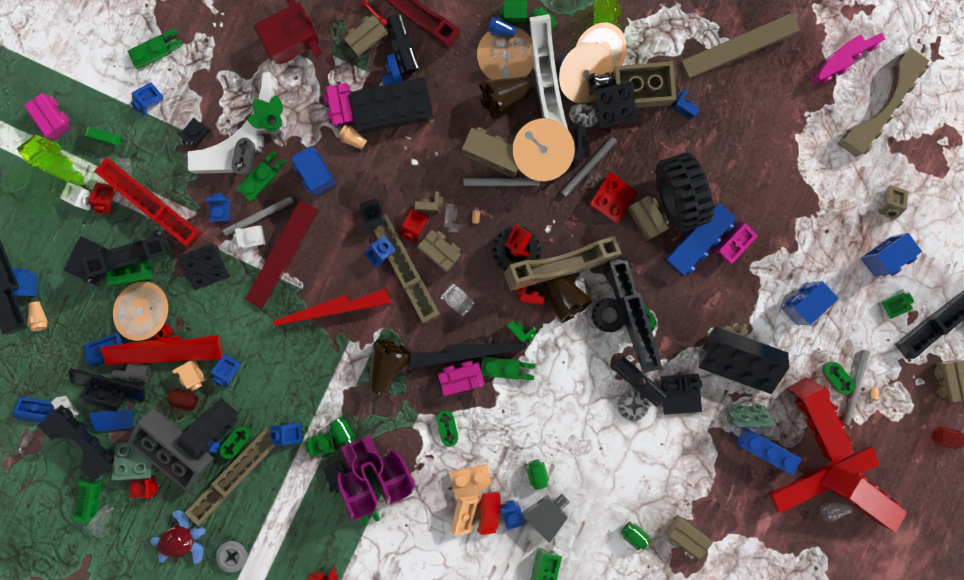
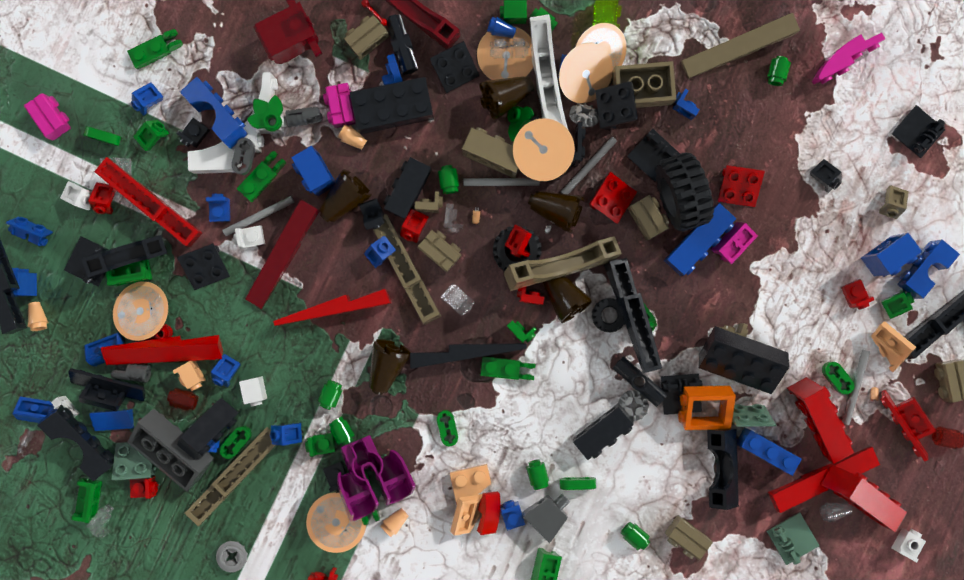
(21, 227): none -> blue hinge
(48, 157): clear neon green slope -> none
(150, 133): none -> green bracket
(179, 540): animal -> none
(225, 125): none -> blue arch
(253, 391): none -> white brick
(303, 116): none -> dark grey hinge
(330, 394): none -> green brick
(330, 525): none -> light nougat piece
(344, 196): none -> dark brown cone
(394, 522): none -> light nougat cone
(407, 188): none -> black brick
(448, 179): none -> green brick
(454, 66): none -> black hinge
(461, 378): dark pink brick -> none
(518, 117): none -> green plate
(557, 208): none -> dark brown cone
(577, 483): none -> green beam
(600, 81): black bush -> none
(603, 432): none -> black brick
(650, 152): none -> black hinge
(705, 393): none -> orange window
(724, 489): none -> black arch
(740, 185): none -> red hinge
(778, 71): none -> green brick
(793, 539): none -> sand green hinge
(809, 302): blue brick -> none
(827, 175): none -> black bracket
(856, 295): none -> red bracket
(892, 345): none -> light nougat wing
(904, 73): dark tan arch -> none
(909, 544): none -> white brick
(912, 420): none -> red bracket
(916, 278): none -> blue arch
(919, 131): none -> black hinge

